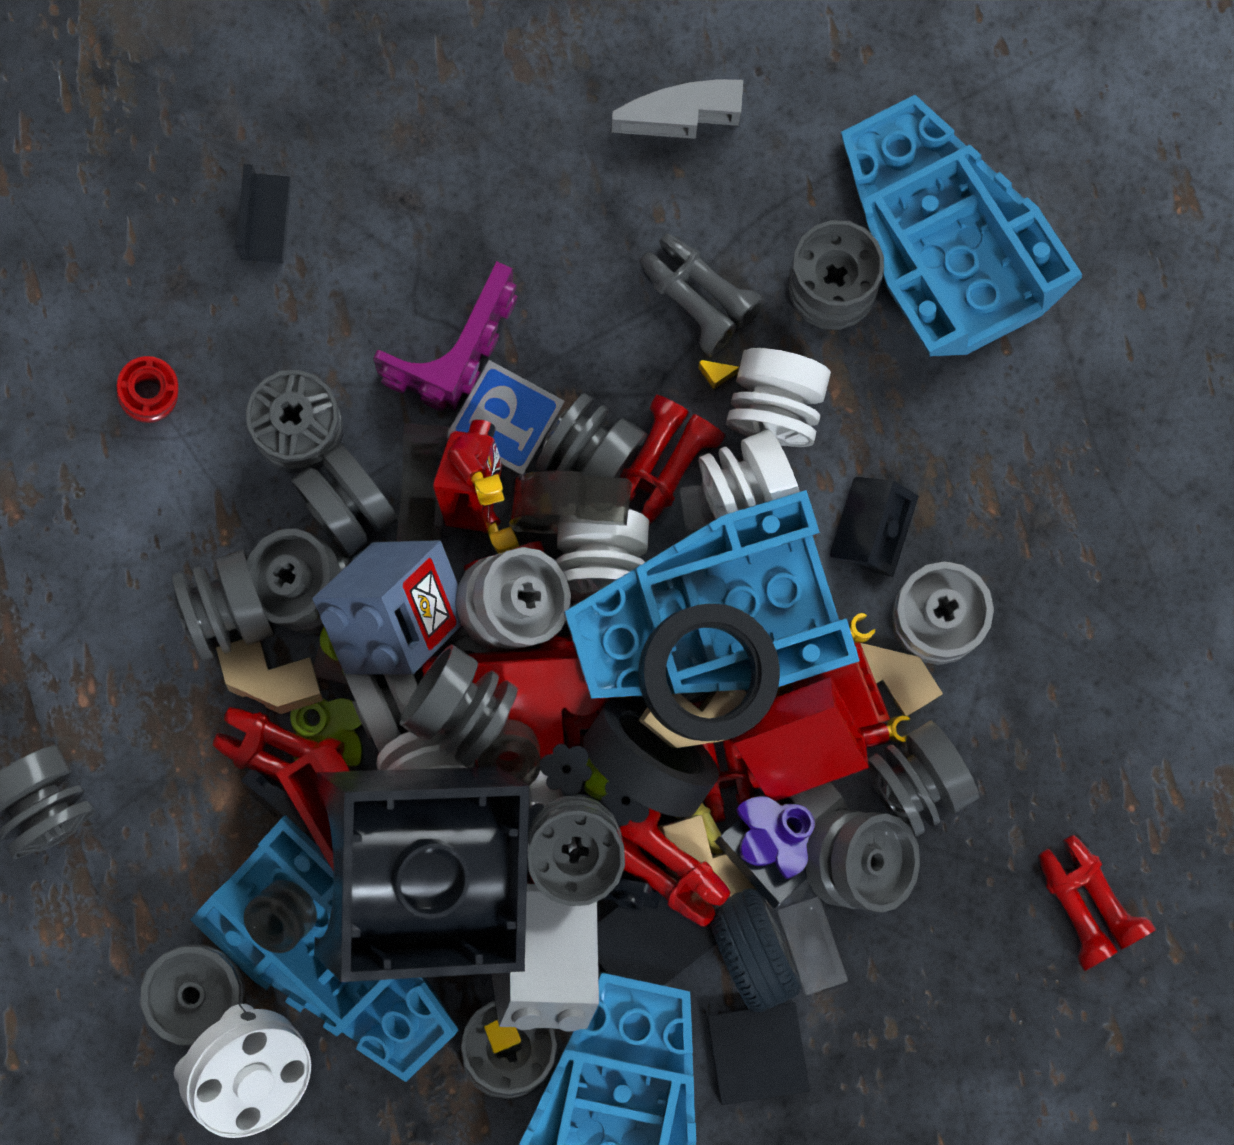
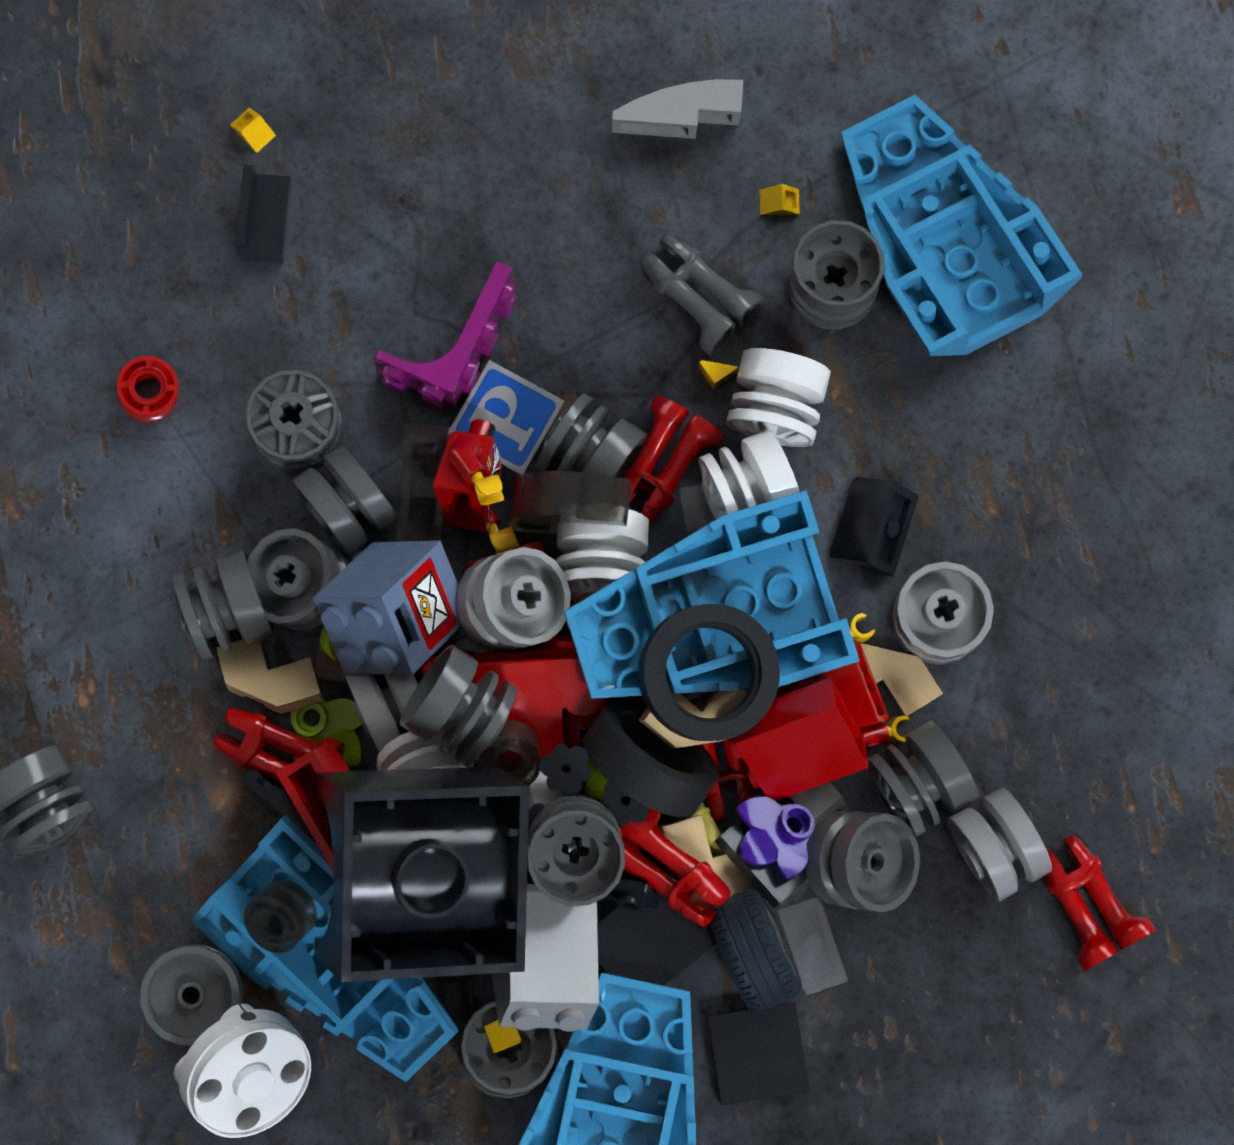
(253, 129): none -> yellow piece
(779, 200): none -> yellow piece
(999, 844): none -> light grey wheel

